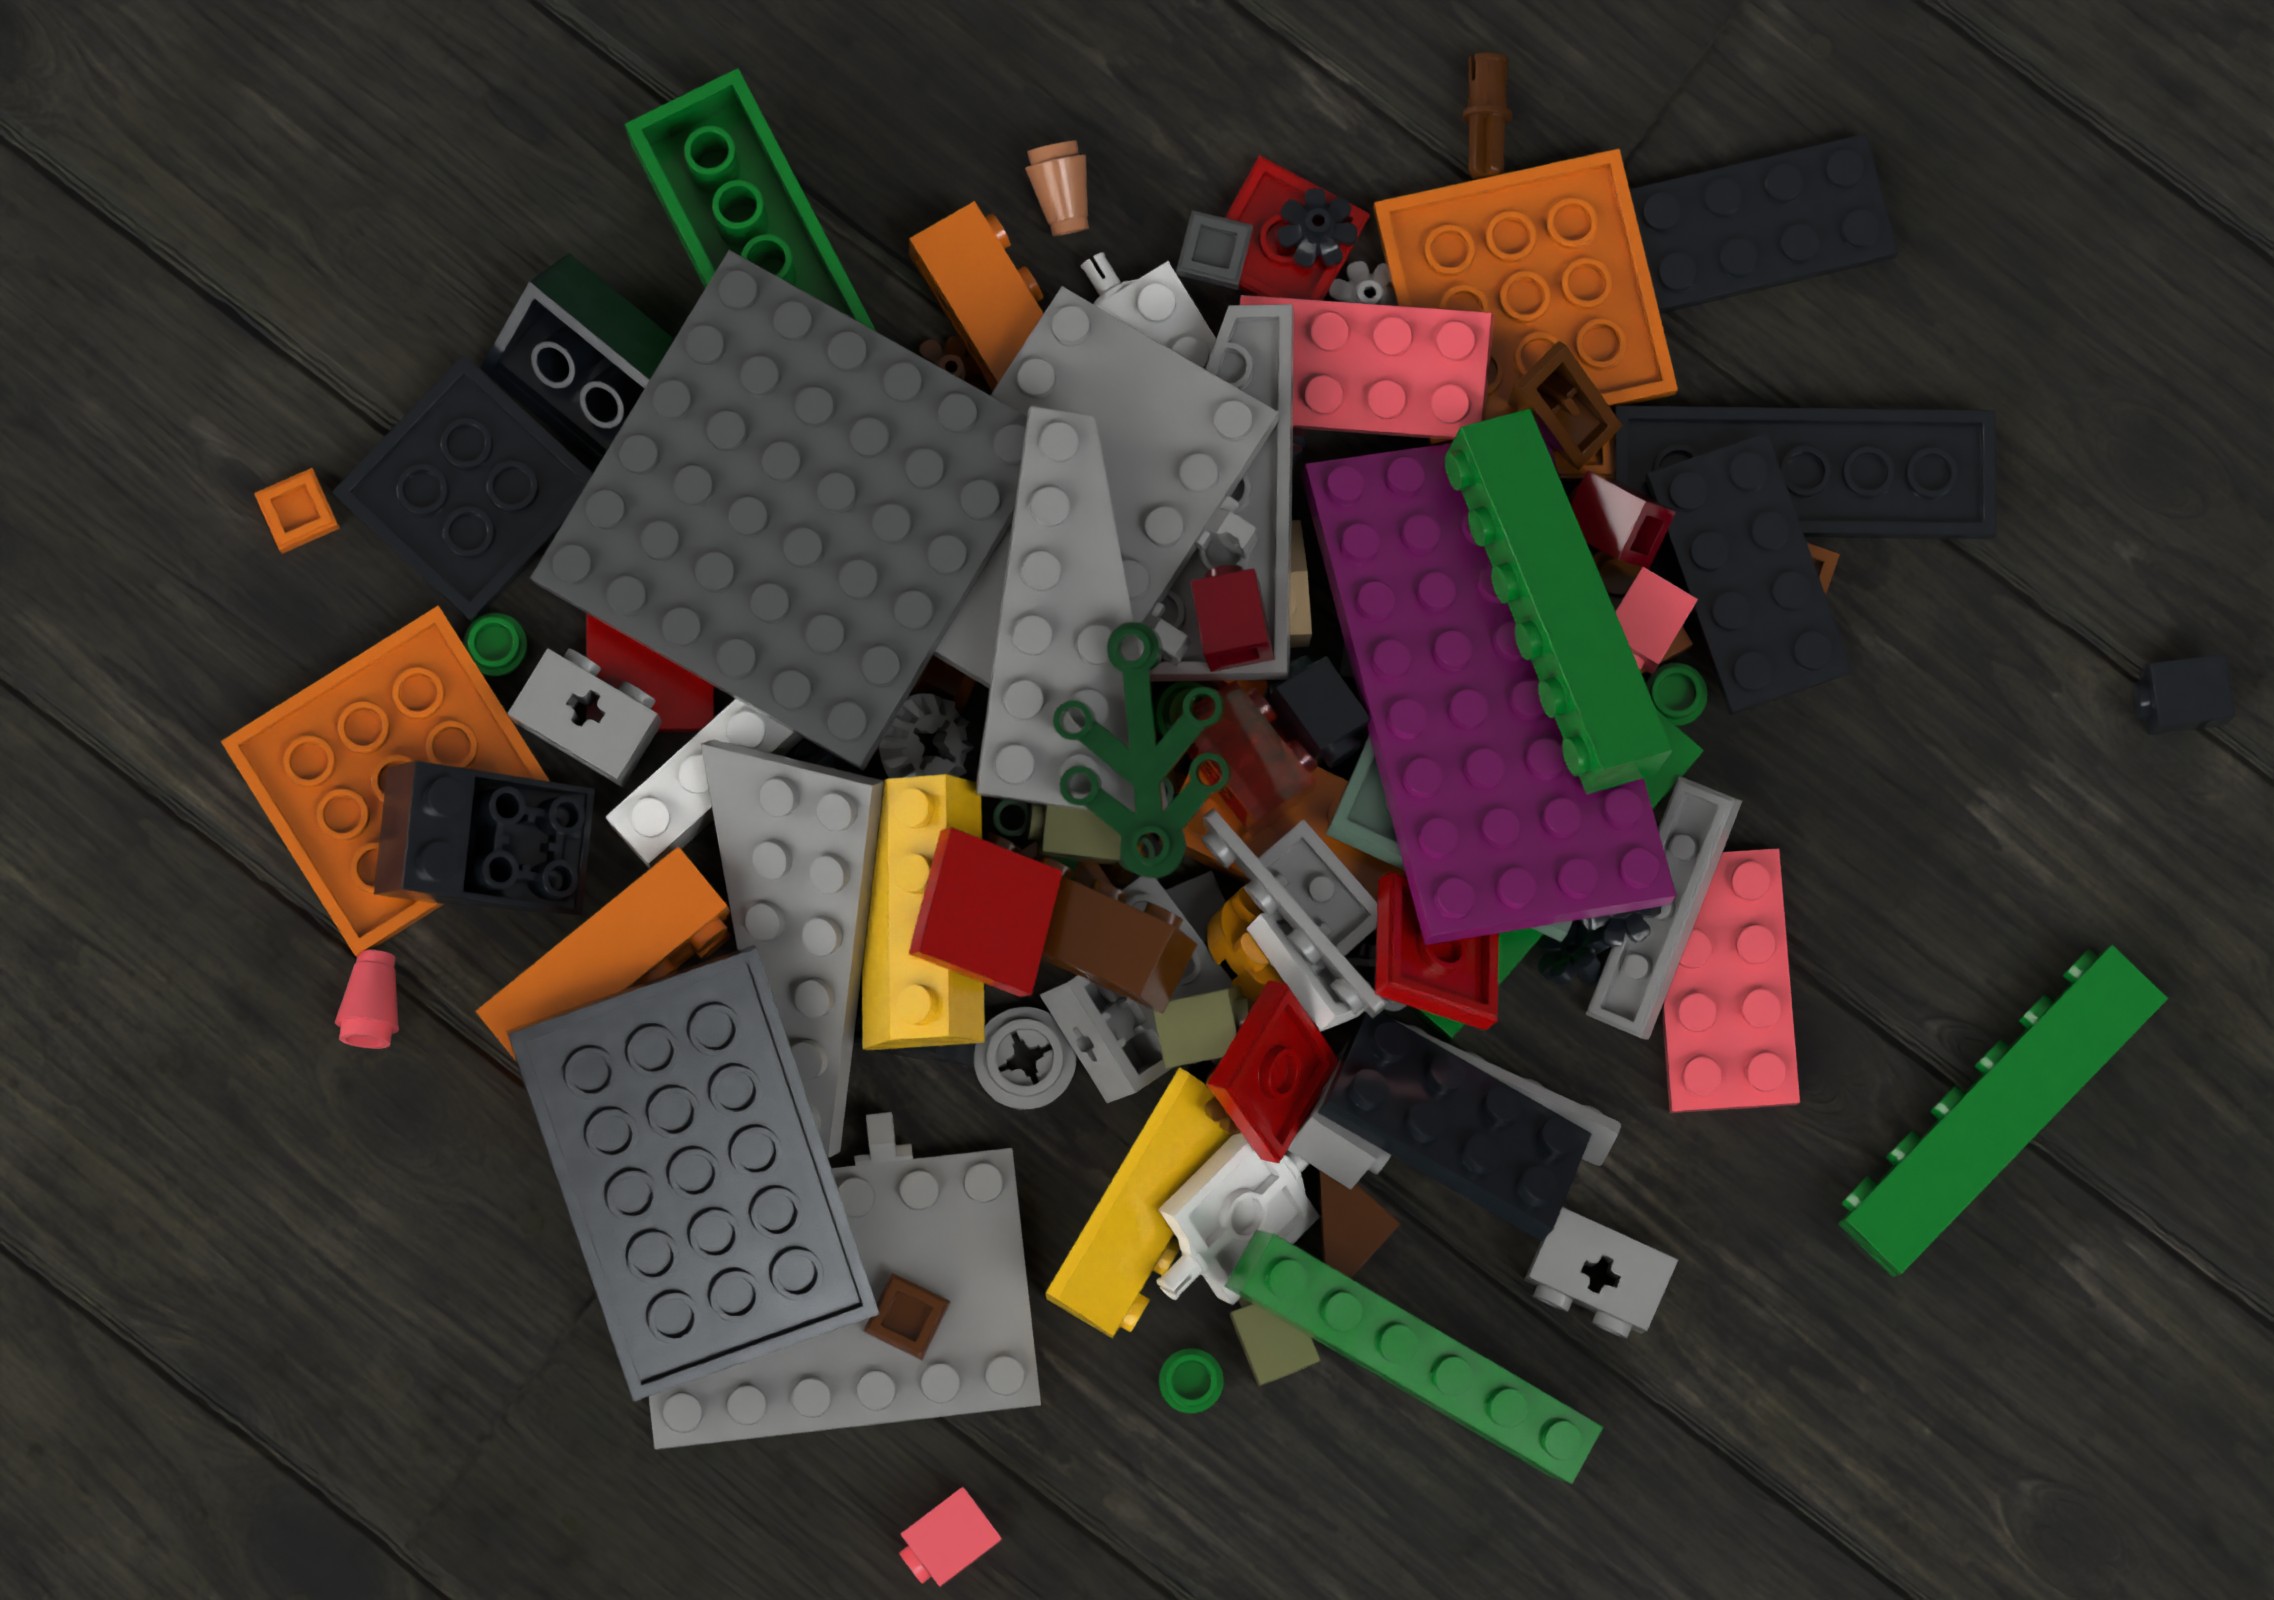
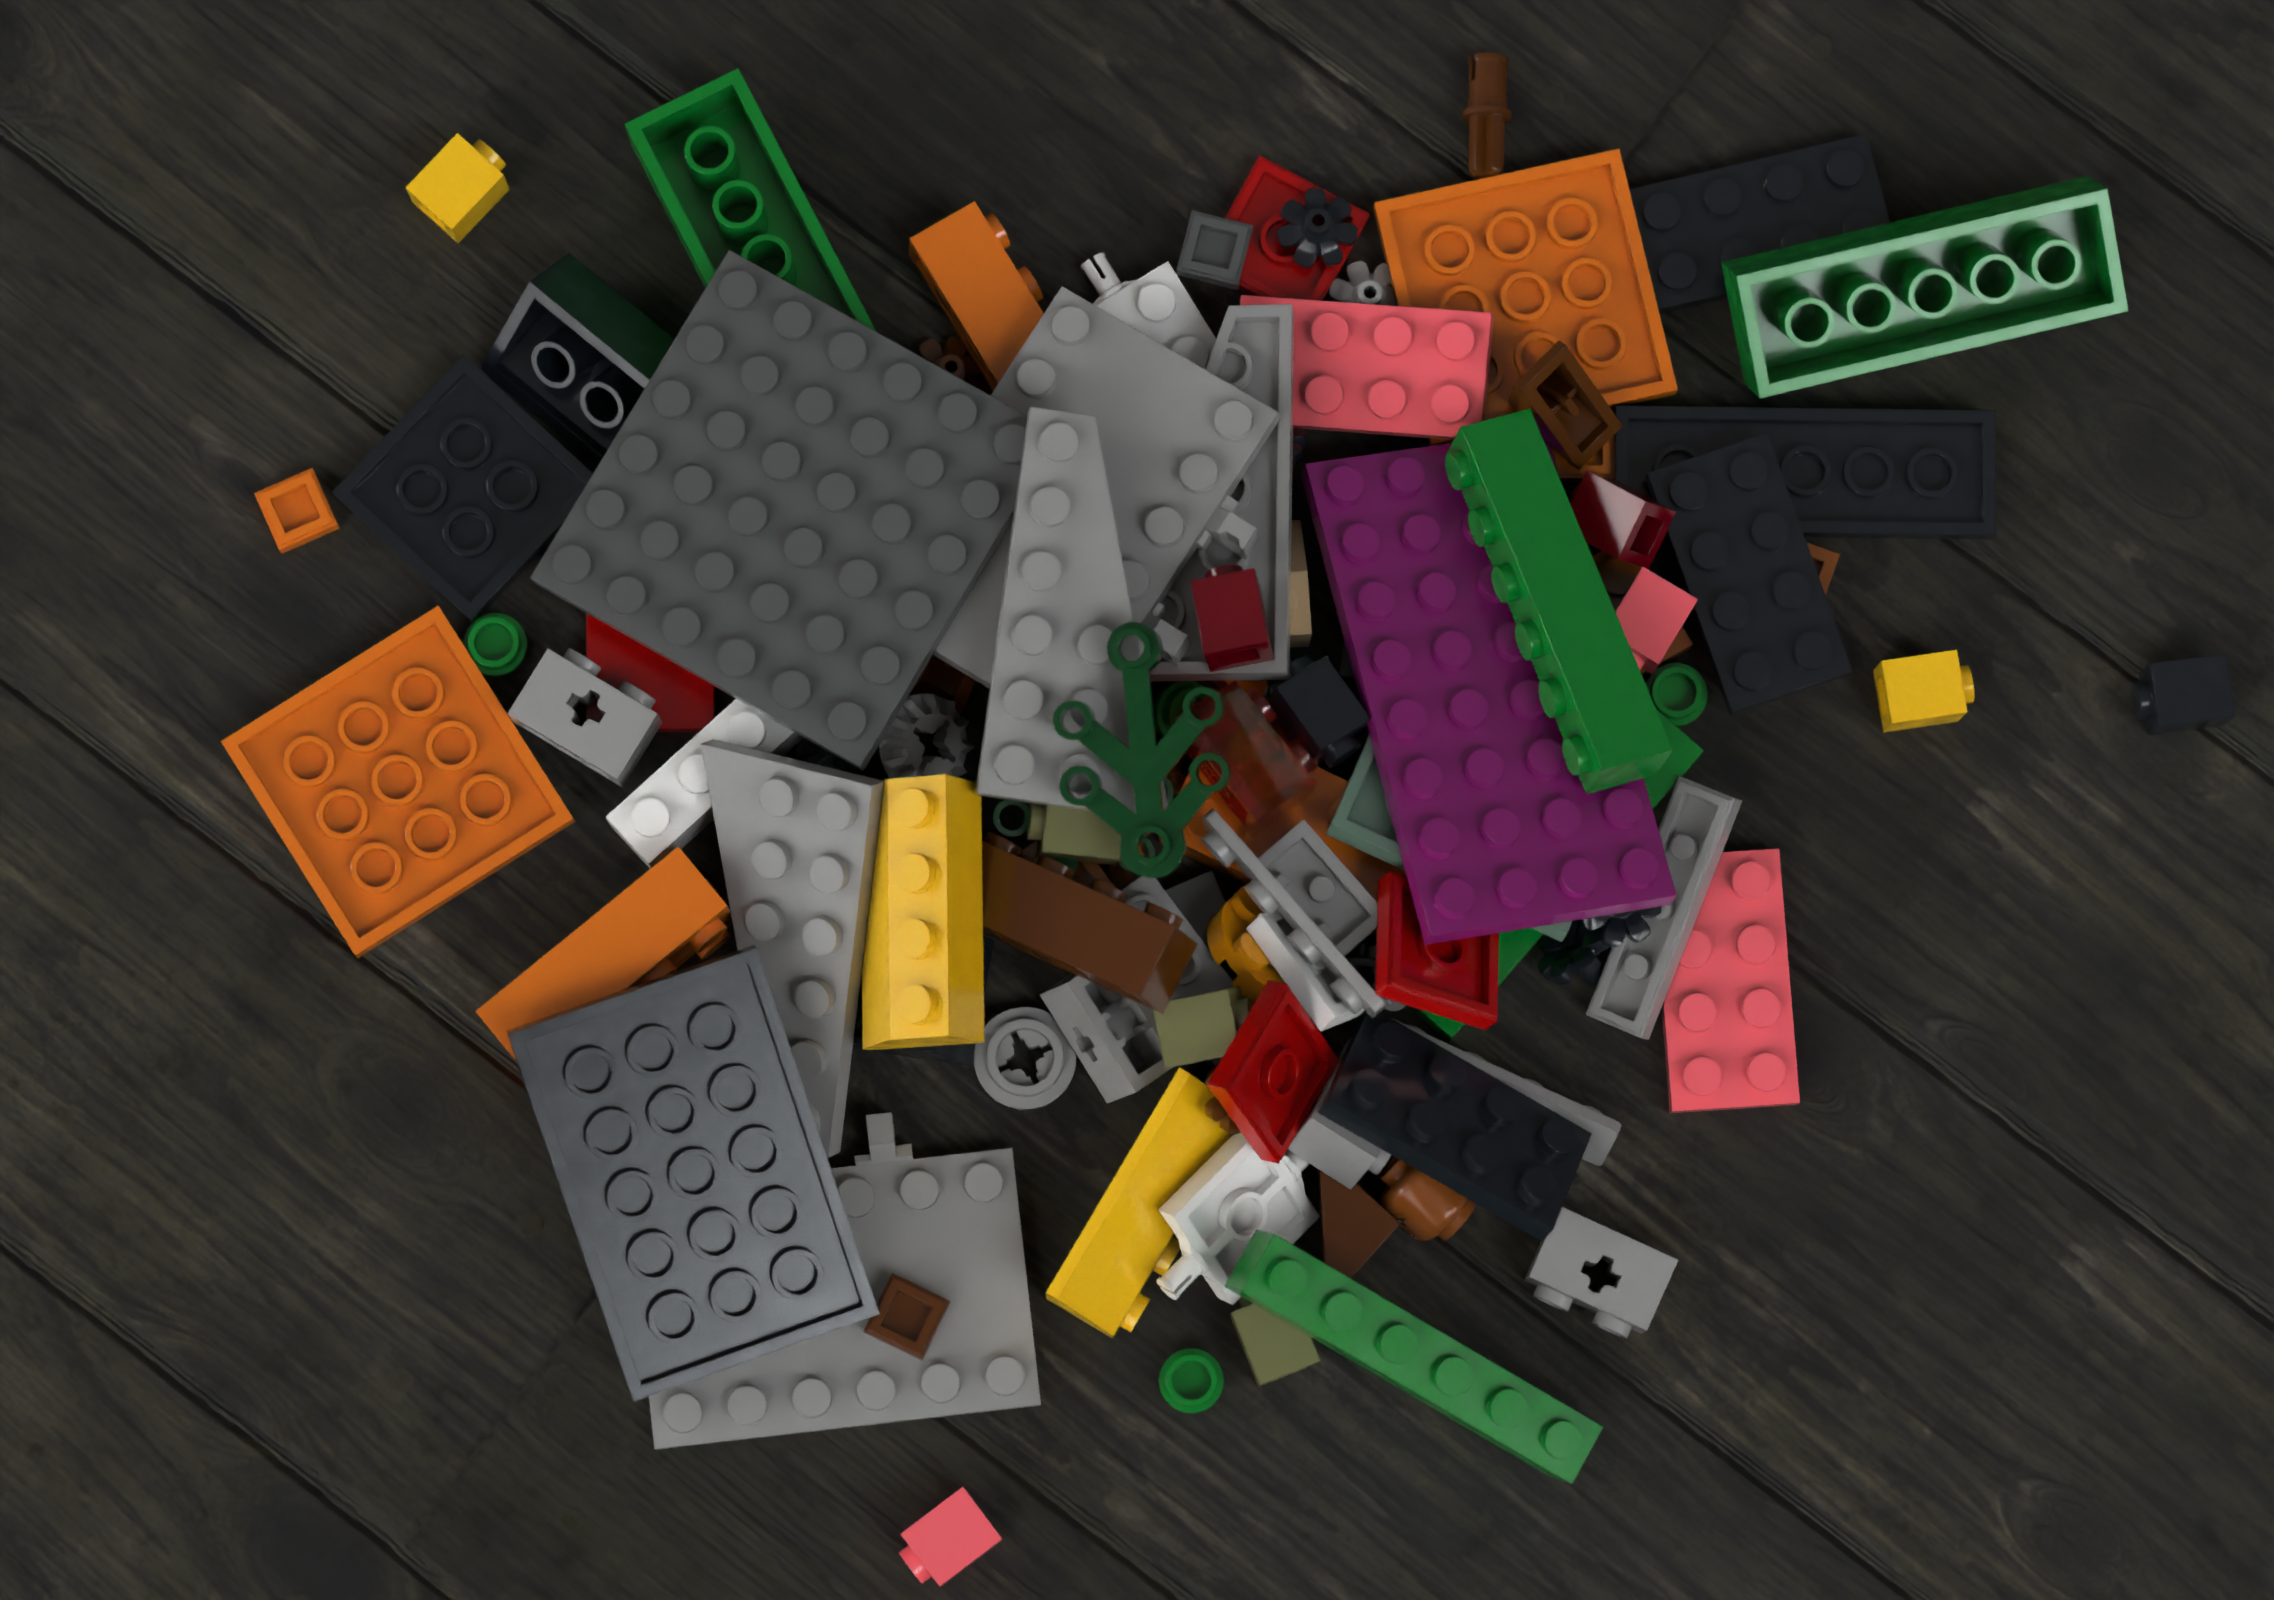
(370, 1002): coral cone -> none
(459, 186): none -> yellow brick
(483, 839): black slope -> none
(985, 912): red tile -> none
(1060, 185): nougat cone -> none
(1421, 1203): none -> dark orange head
(1922, 690): none -> yellow brick
(1925, 286): none -> green brick
(2001, 1110): green brick -> none

